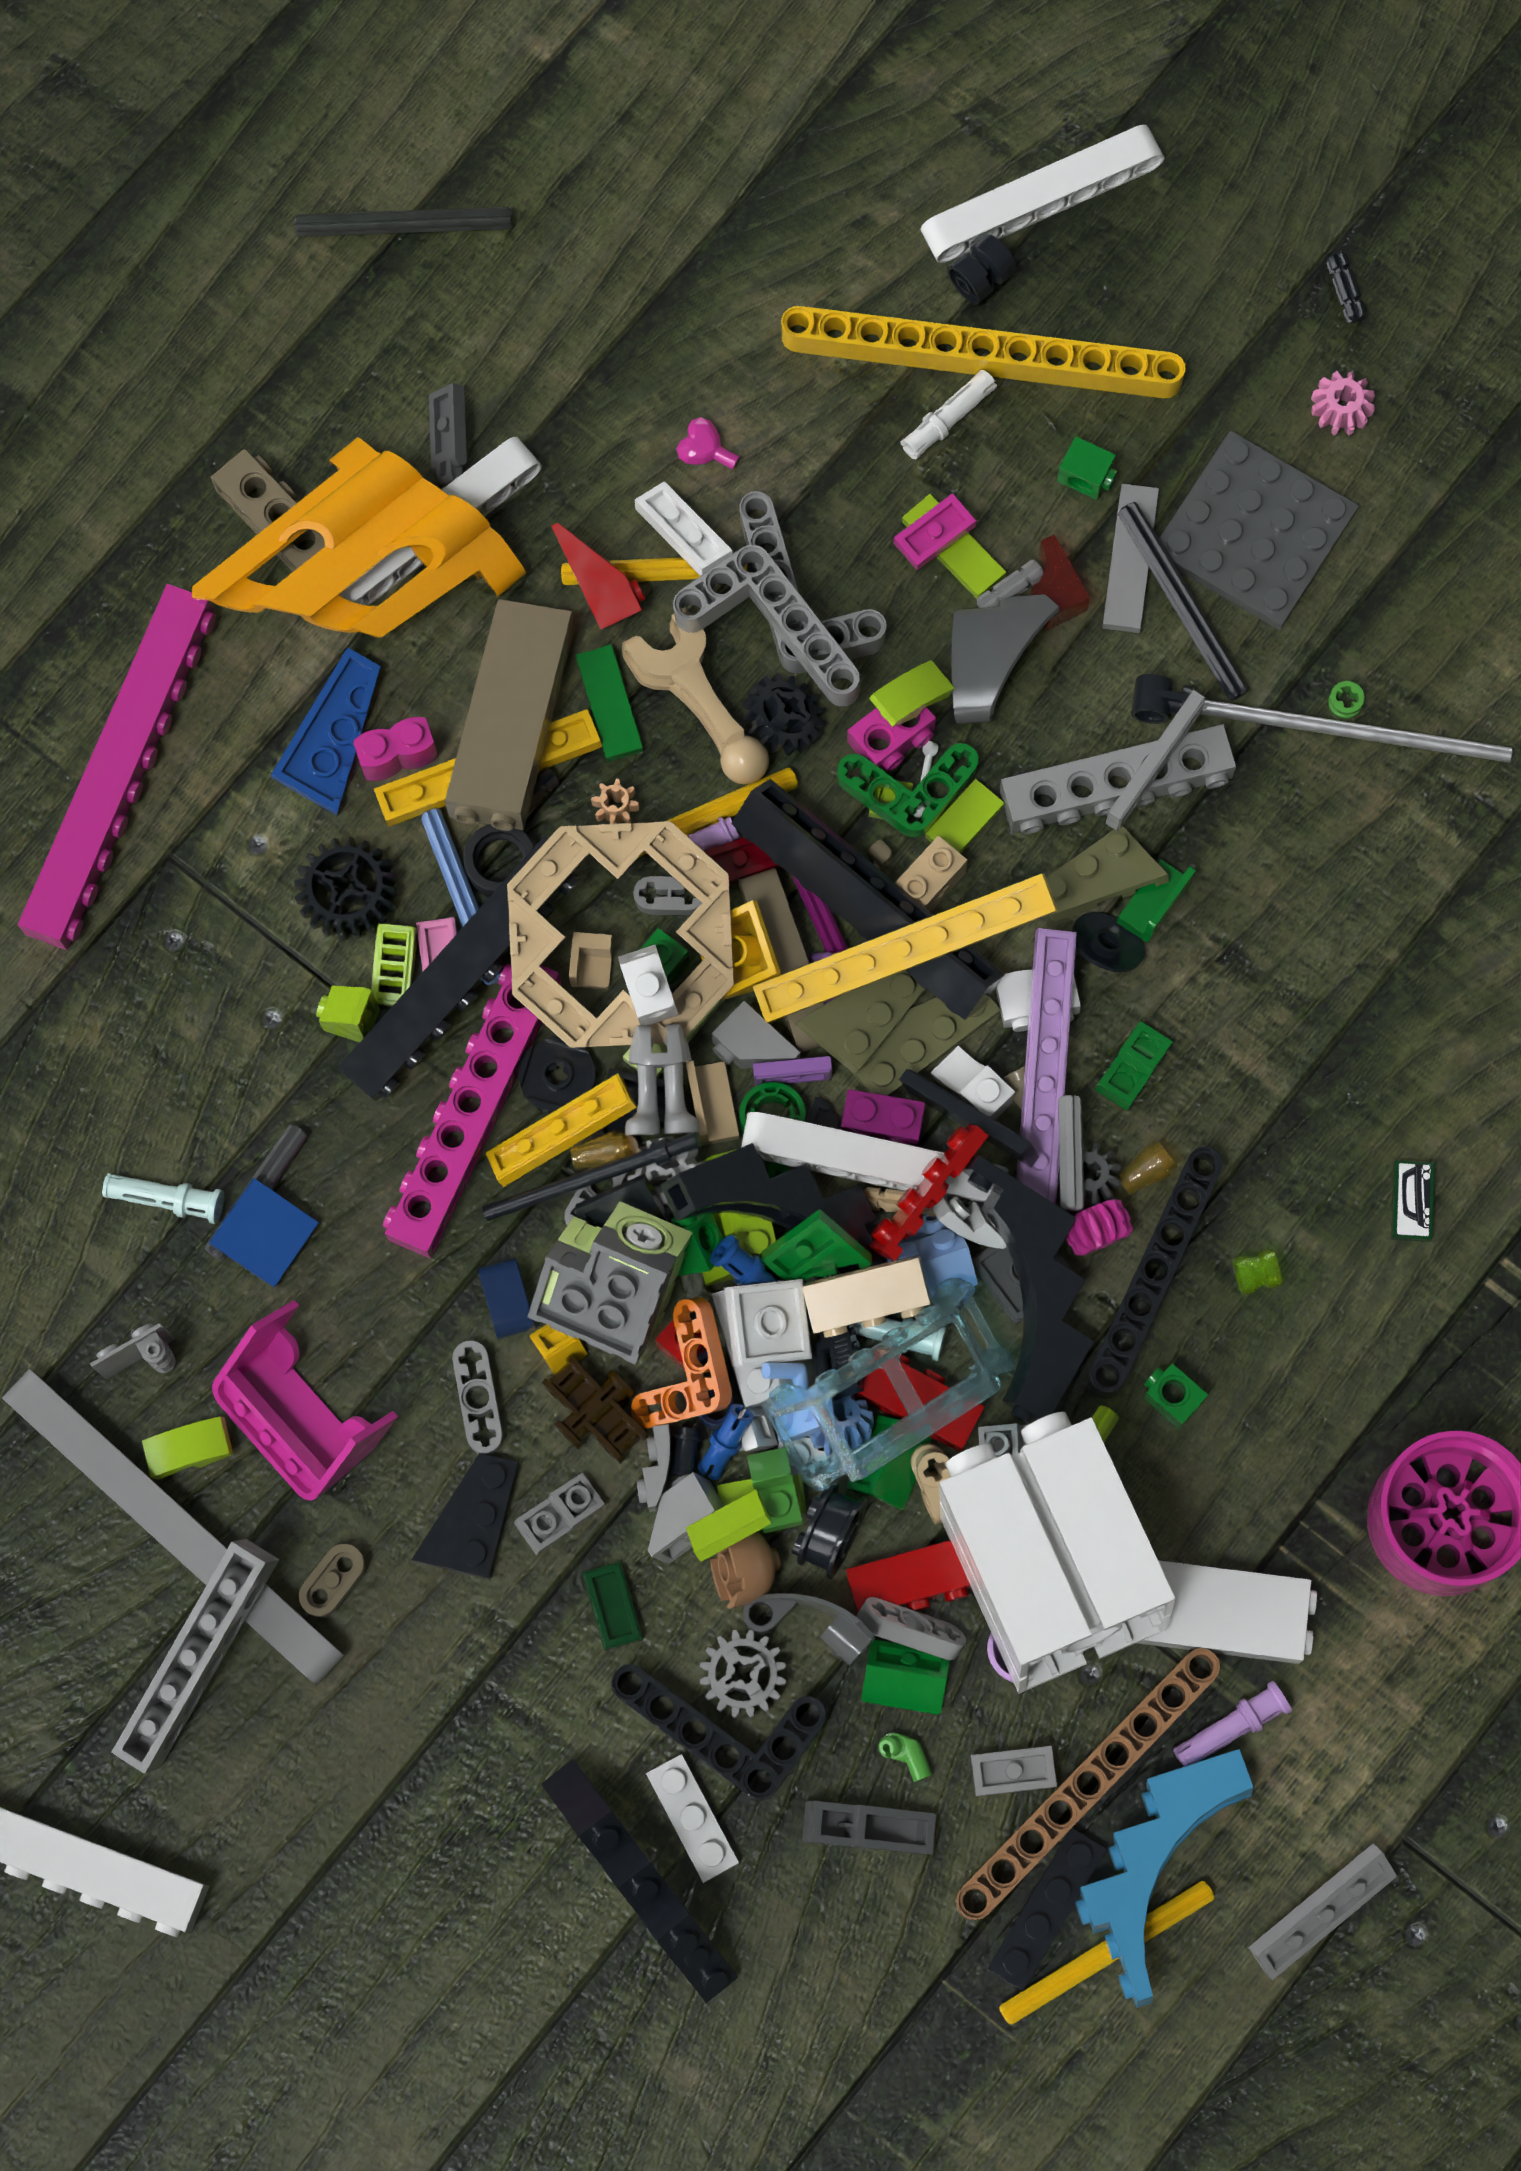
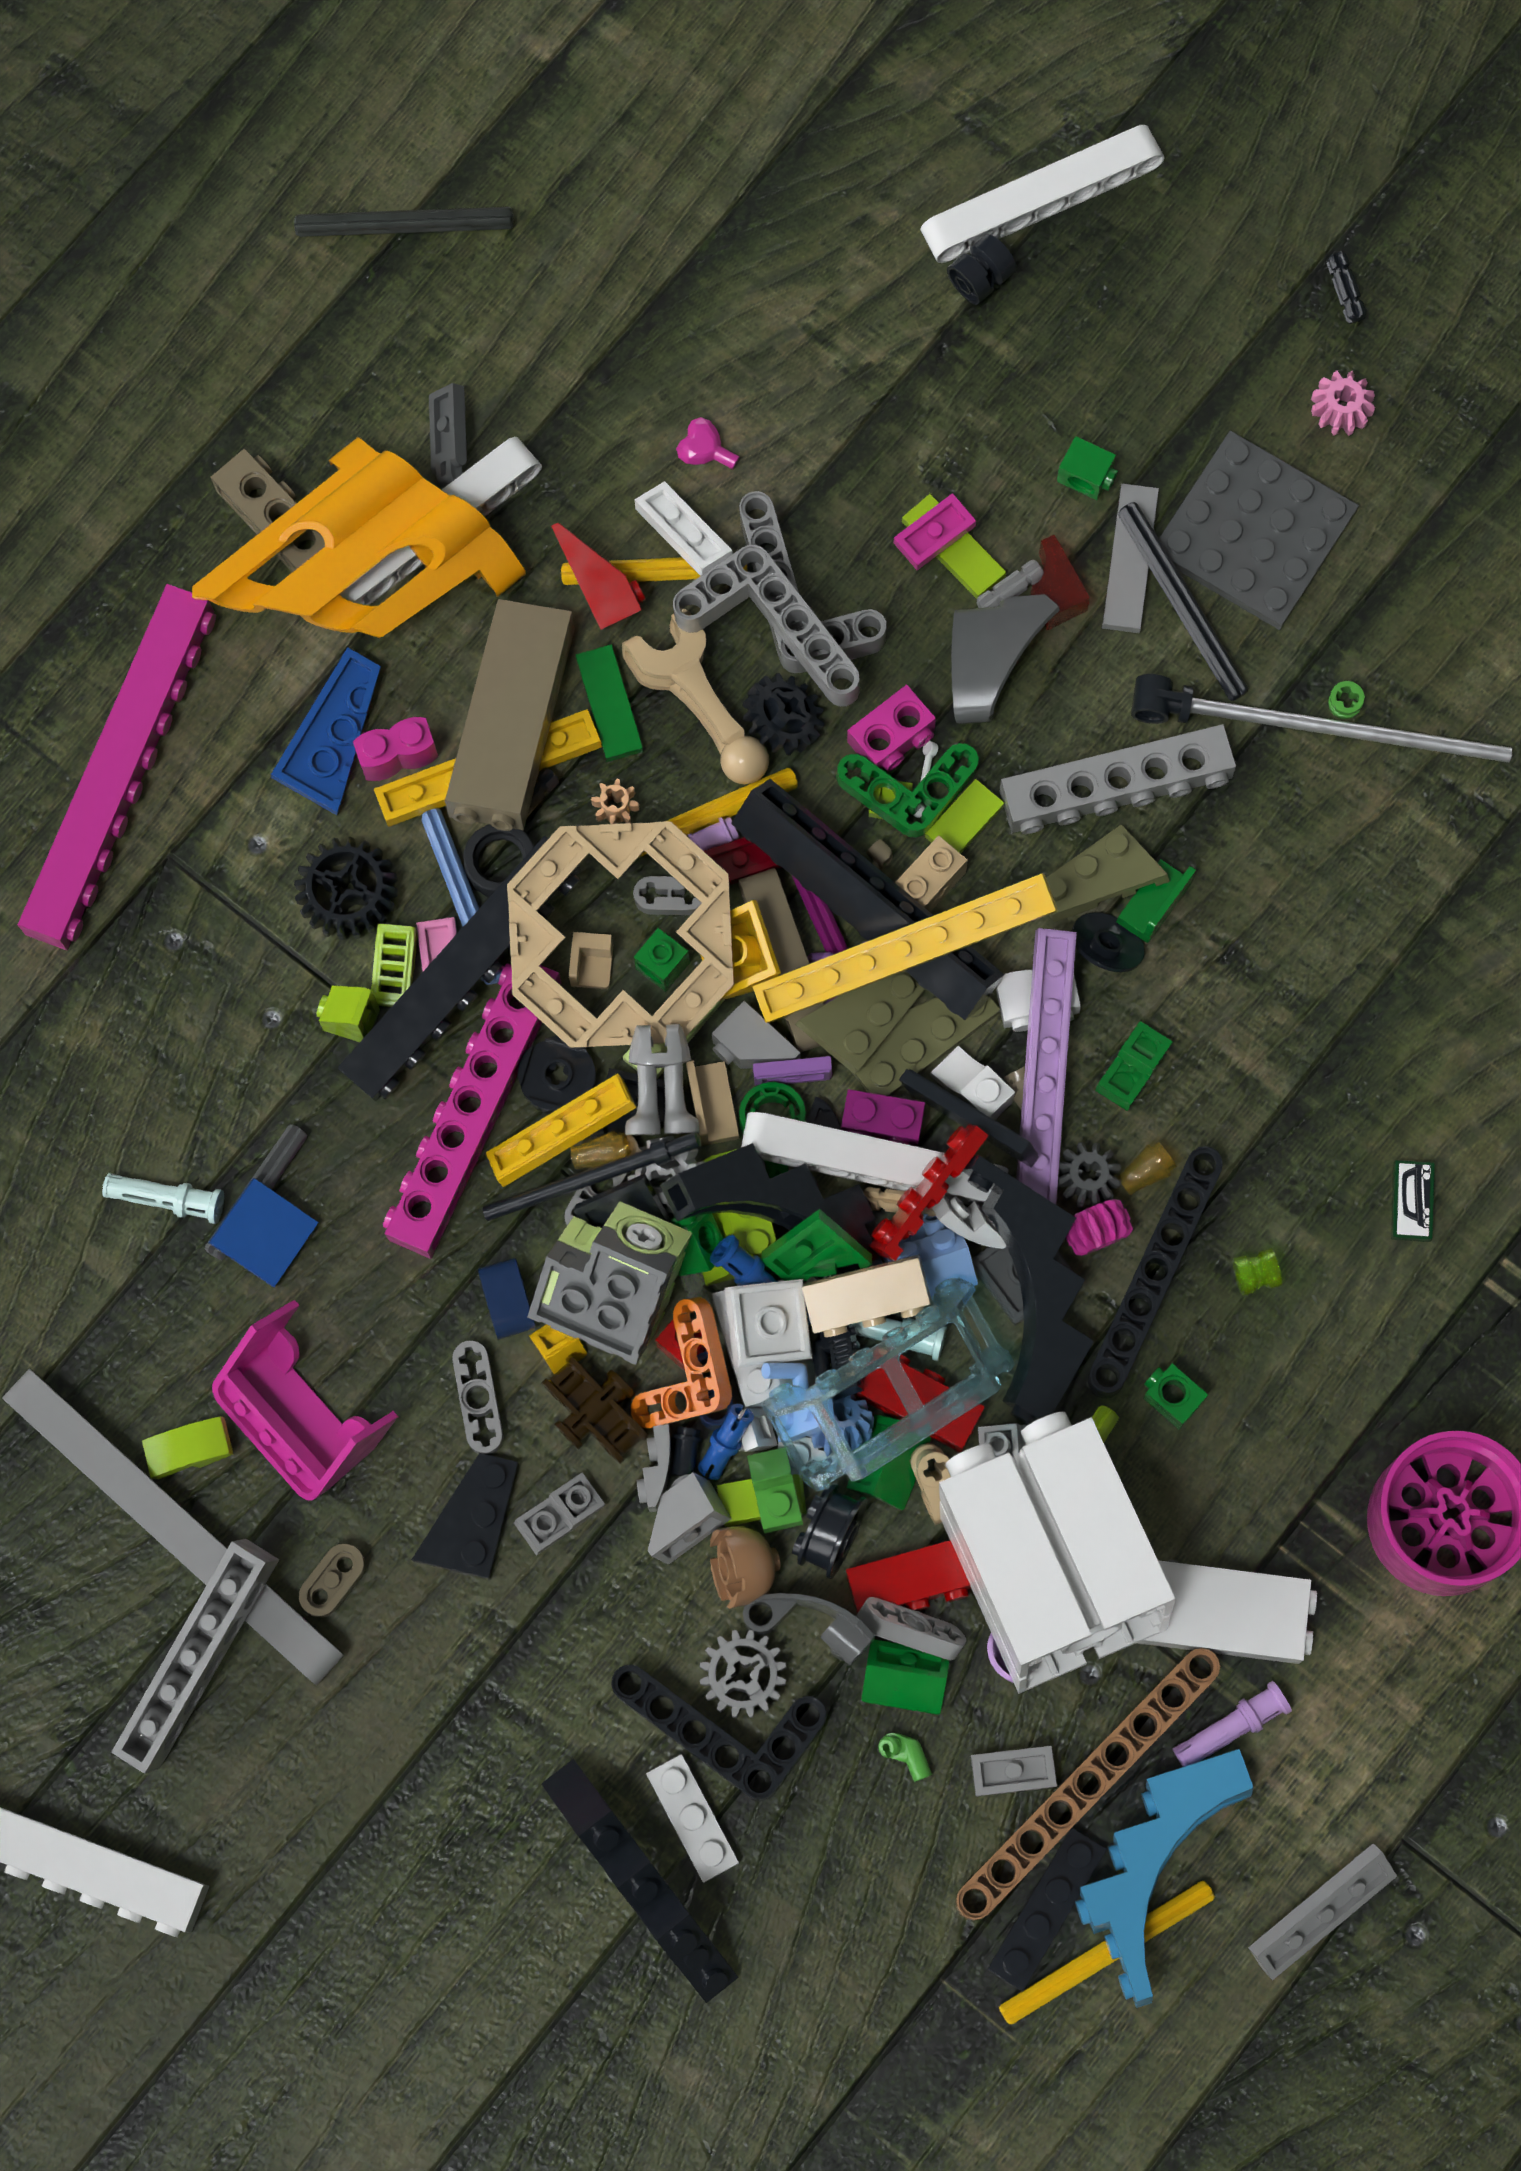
(147, 1343): light grey hinge -> none
(612, 1606): dark green tile -> none
(648, 985): white torso -> none
(728, 1525): lime tile -> none
(869, 1827): dark grey slope -> none
(911, 692): lime slope -> none
(937, 425): white pin -> none
(997, 363): yellow beam -> none
(1071, 1153): light grey axle -> none
(1155, 761): light grey tile -> none

